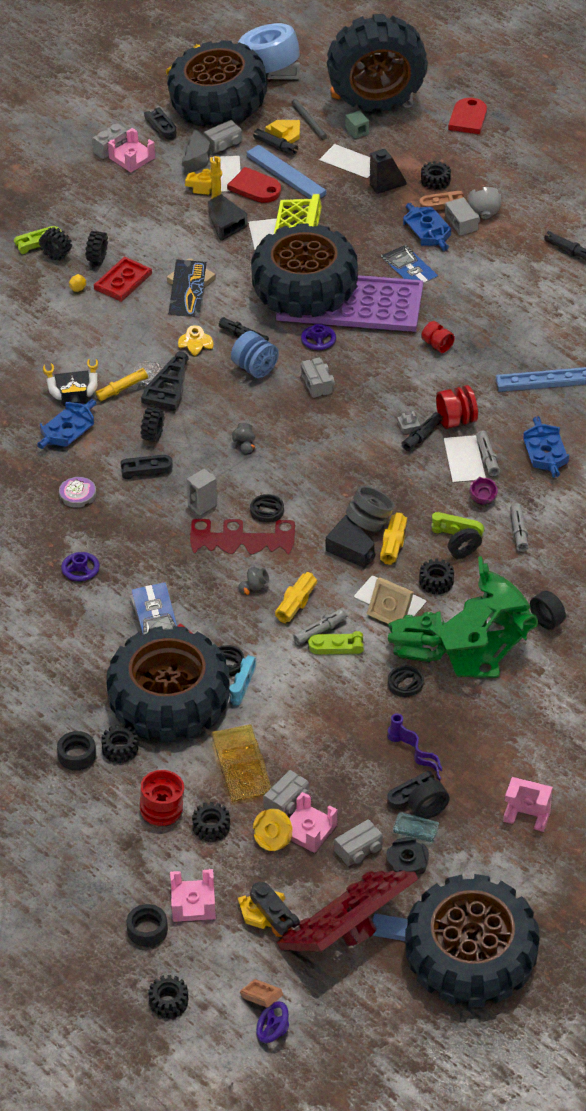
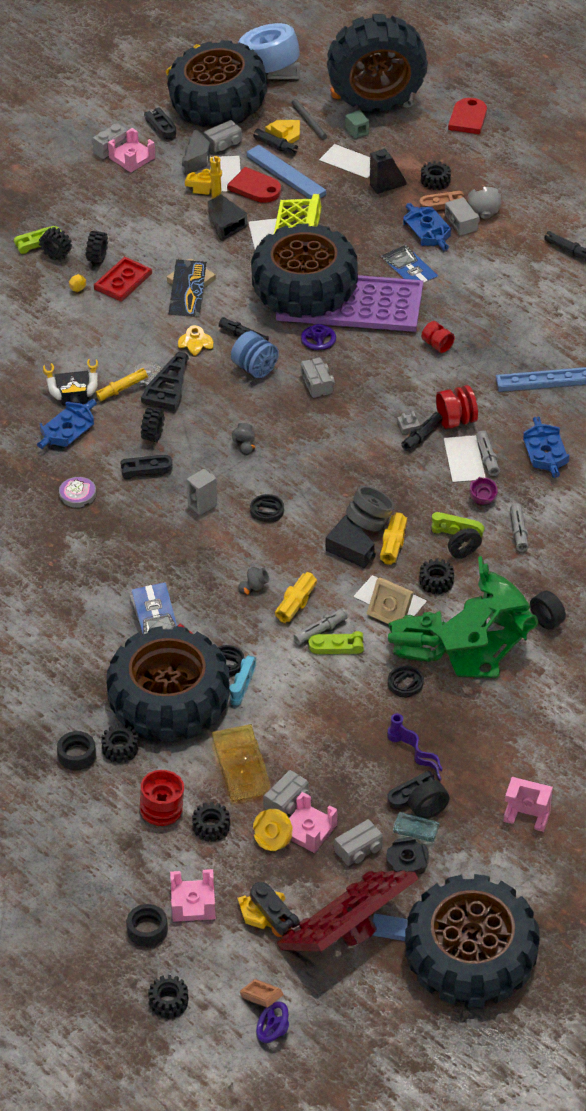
(79, 564): dark purple piece -> none
(232, 539): dark red piece -> none

